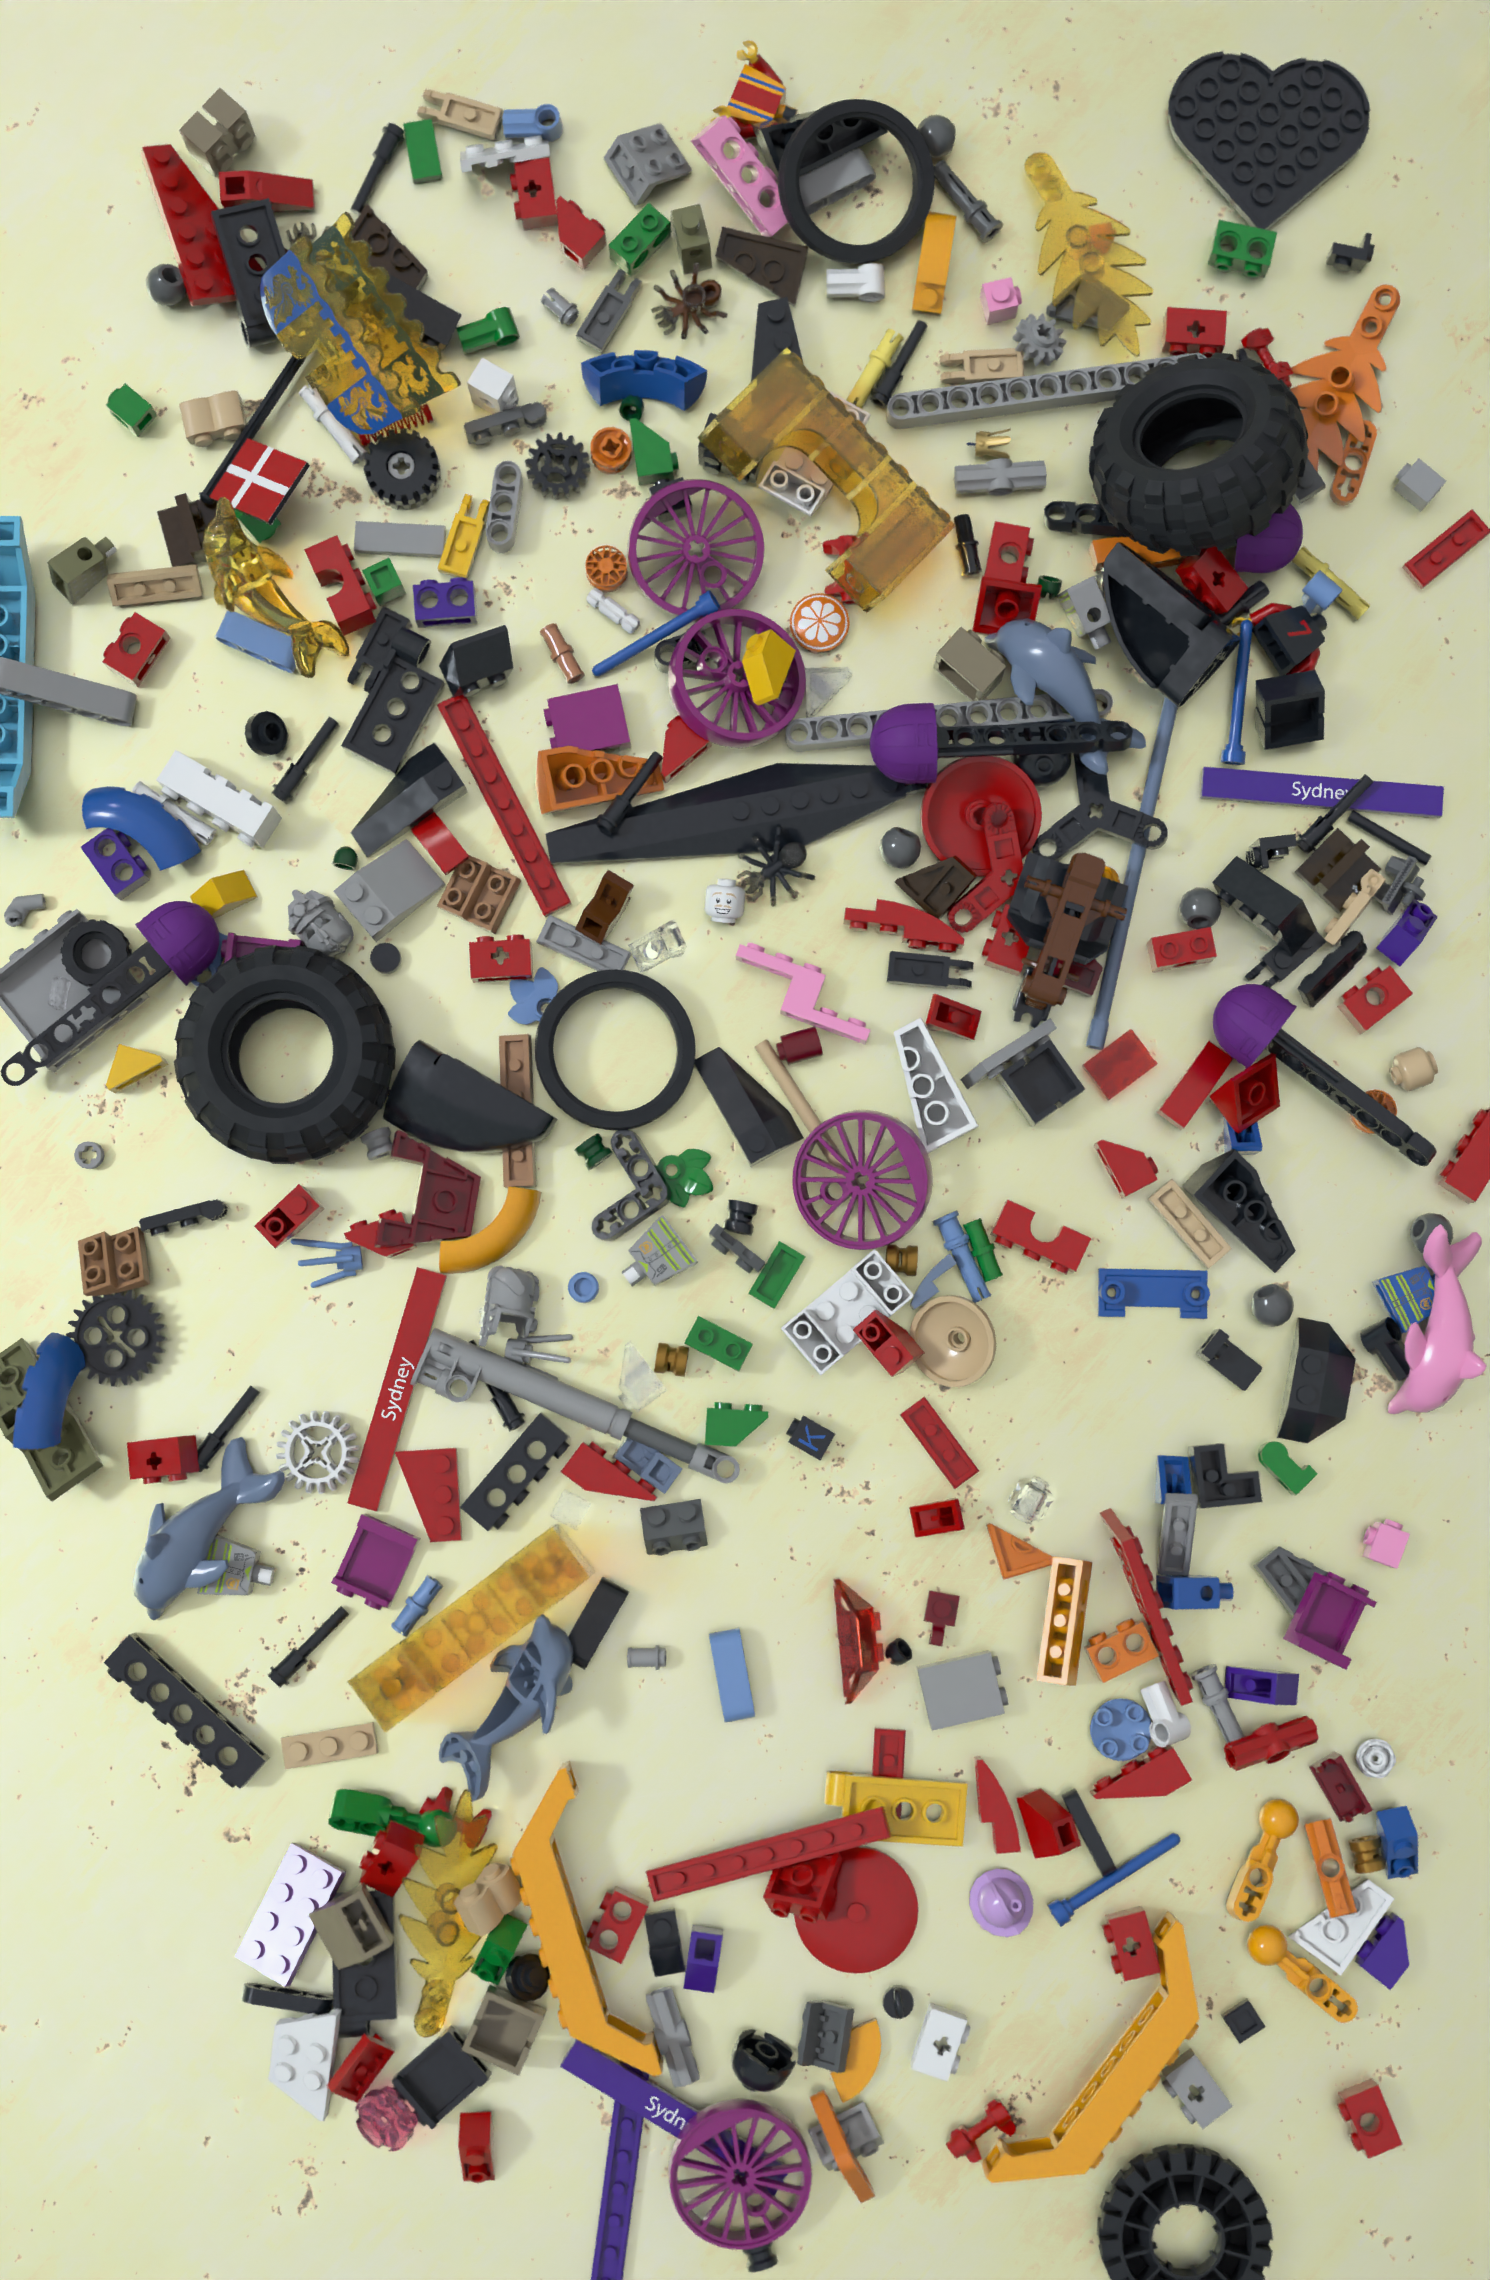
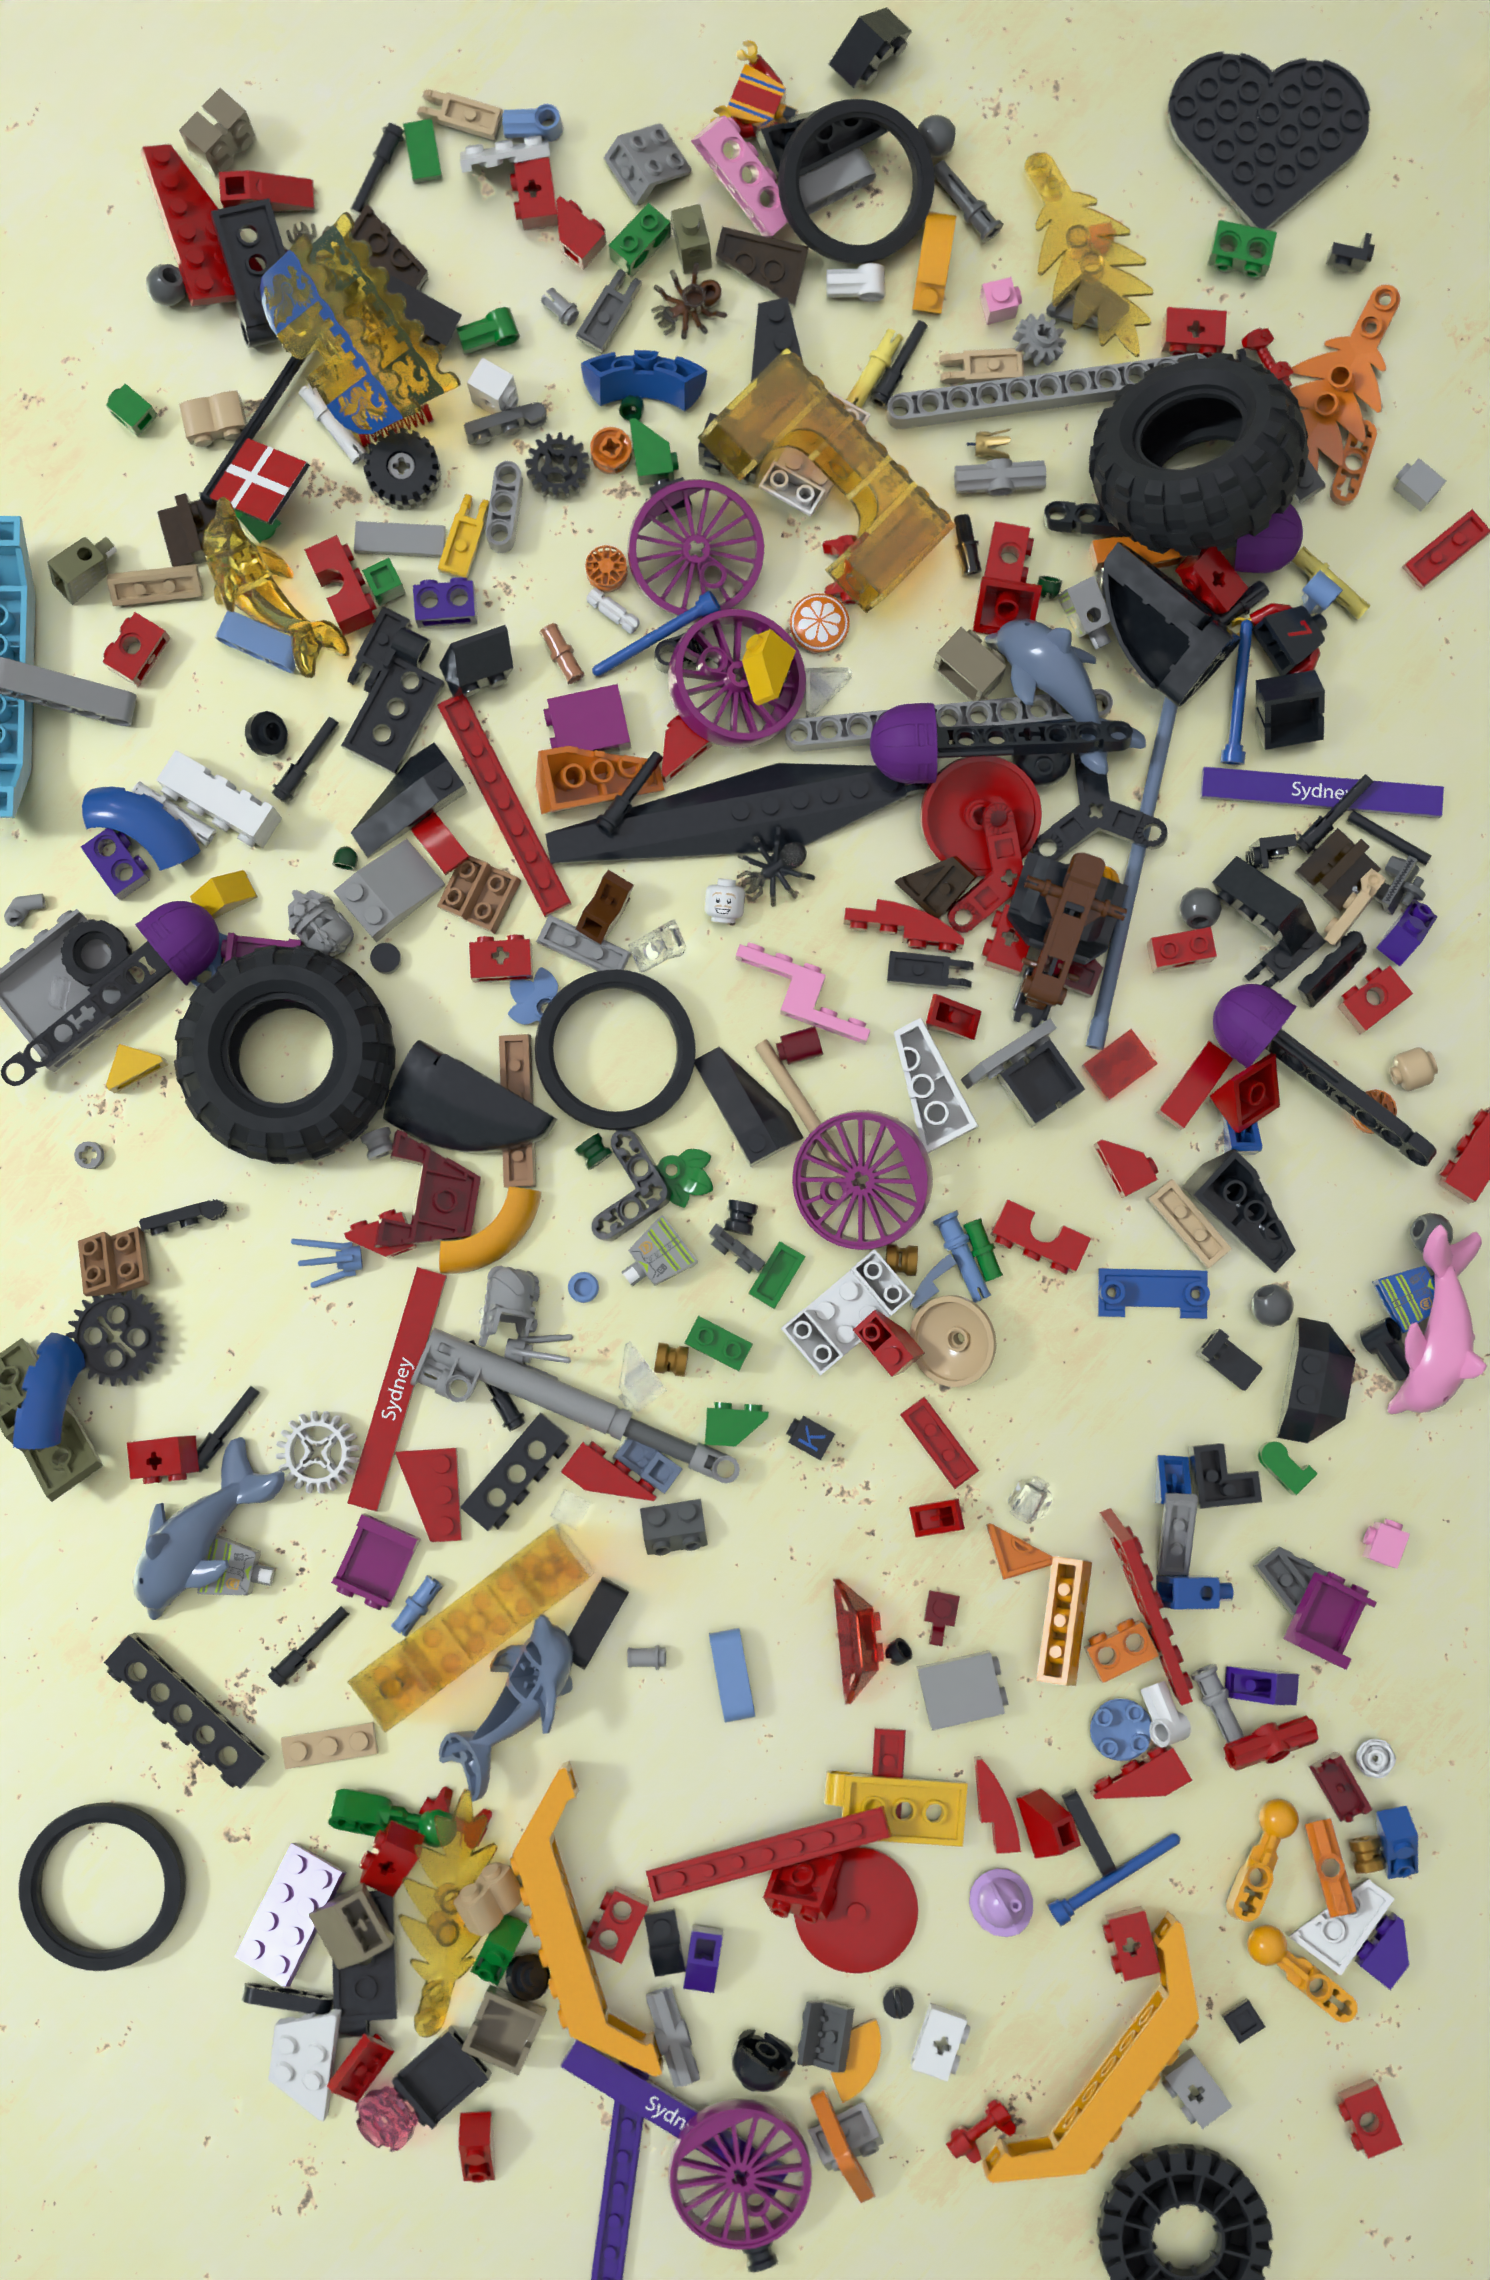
(31, 1898): none -> black tyre
(289, 1216): red slope -> none
(868, 44): none -> black brick
(900, 847): dark grey piece -> none

